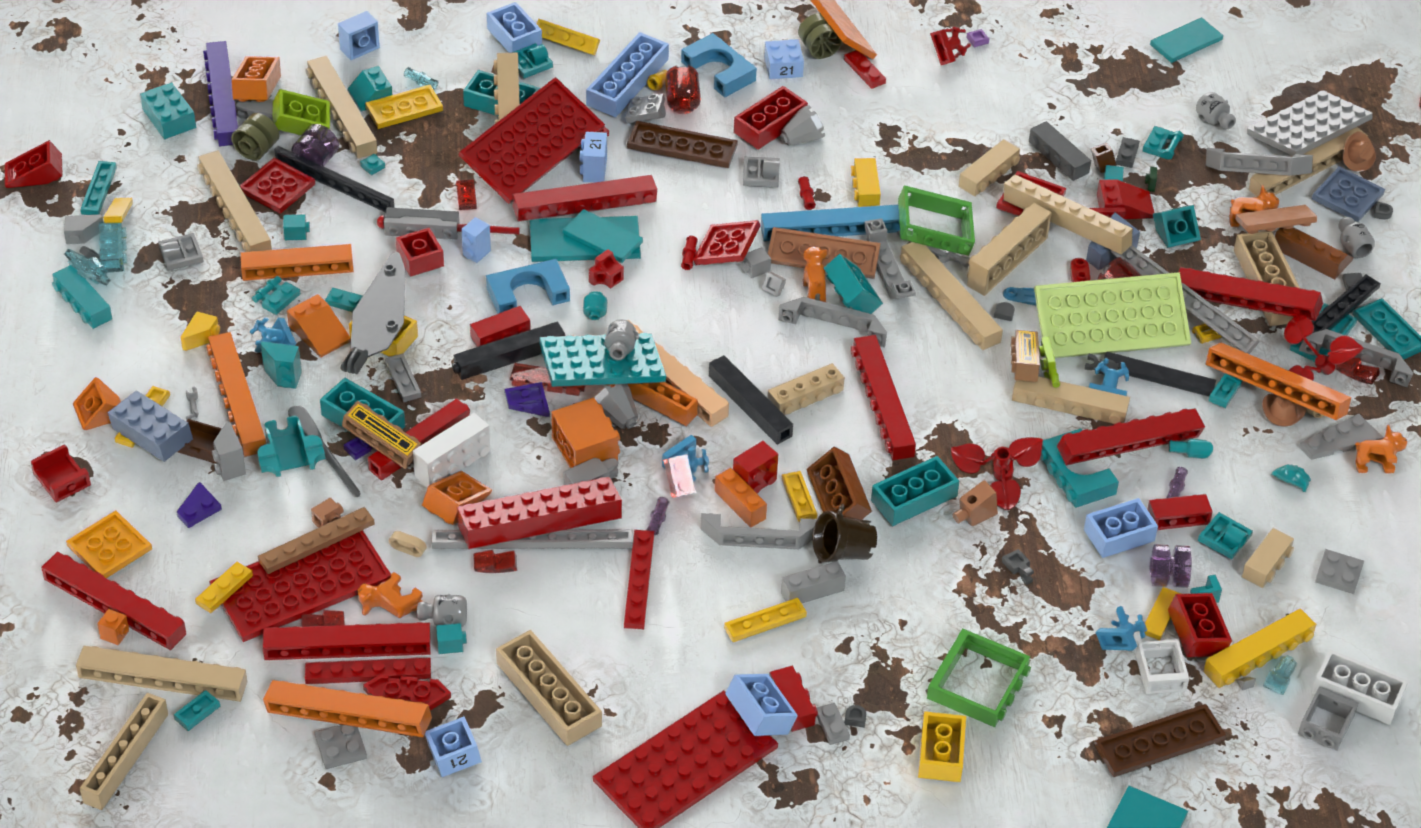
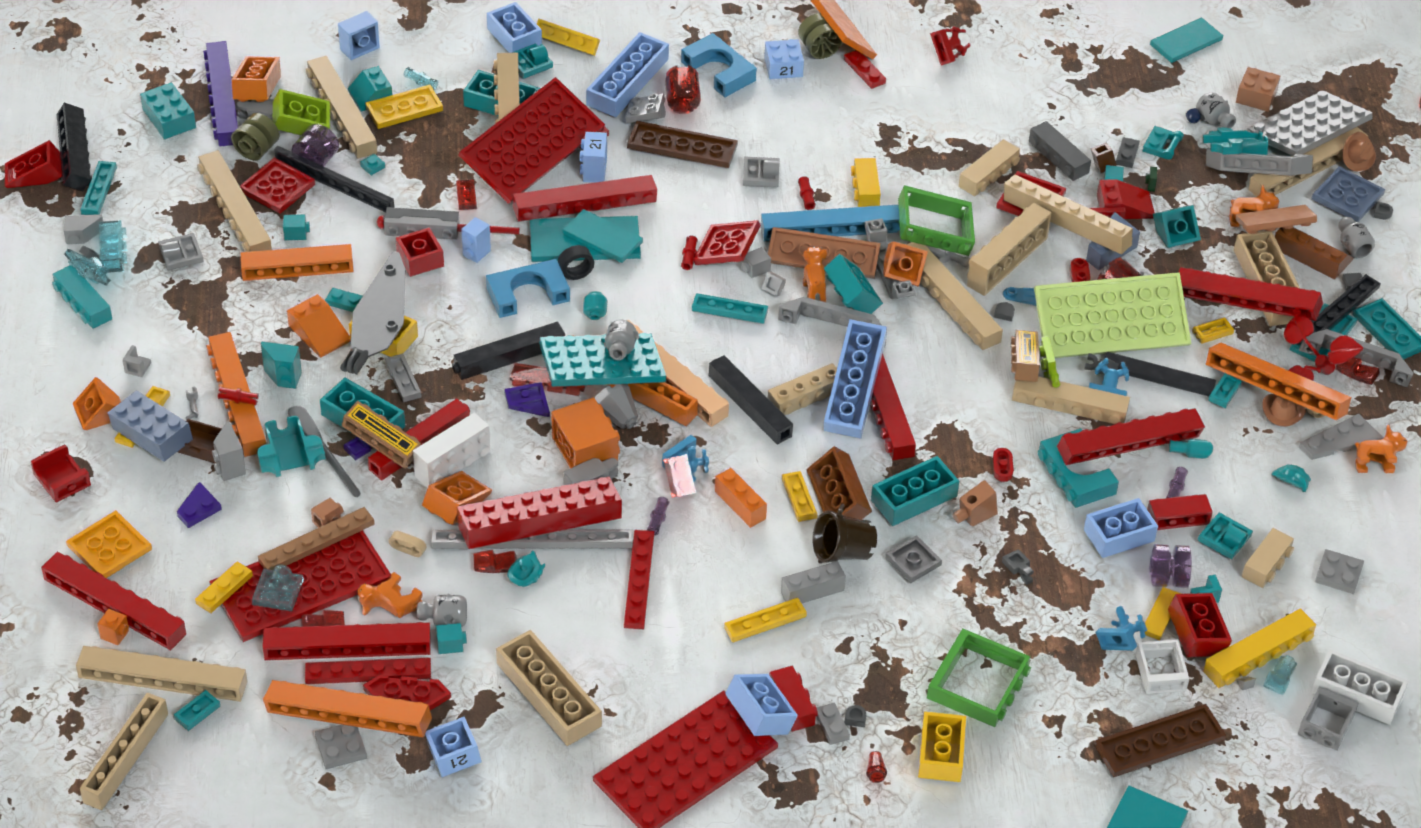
(73, 147): none -> black brick
(118, 210): yellow tile -> none
(135, 364): none -> light grey panel
(199, 330): yellow slope -> none
(238, 396): none -> red pin
(277, 588): none -> clear light blue plate
(278, 333): dark azure piece -> none
(280, 298): teal plate -> none
(500, 326): red brick -> none
(526, 570): none -> teal hat
(579, 271): none -> black tyre
(606, 270): red brick -> none
(657, 80): yellow cone -> none
(730, 308): none -> teal plate
(757, 466): red brick -> none
(757, 537): light grey slope -> none
(767, 117): red brick -> none
(802, 127): light grey cone -> none
(855, 378): none -> light blue brick
(876, 767): none -> clear red cone
(904, 263): none -> orange slope
(913, 559): none -> flat silver plate
(977, 38): medium lavender tile -> none
(1023, 450): red plant -> none
(1193, 115): none -> dark blue hinge
(1196, 304): light grey plate -> none
(1236, 142): none -> teal piece
(1258, 89): none -> nougat brick

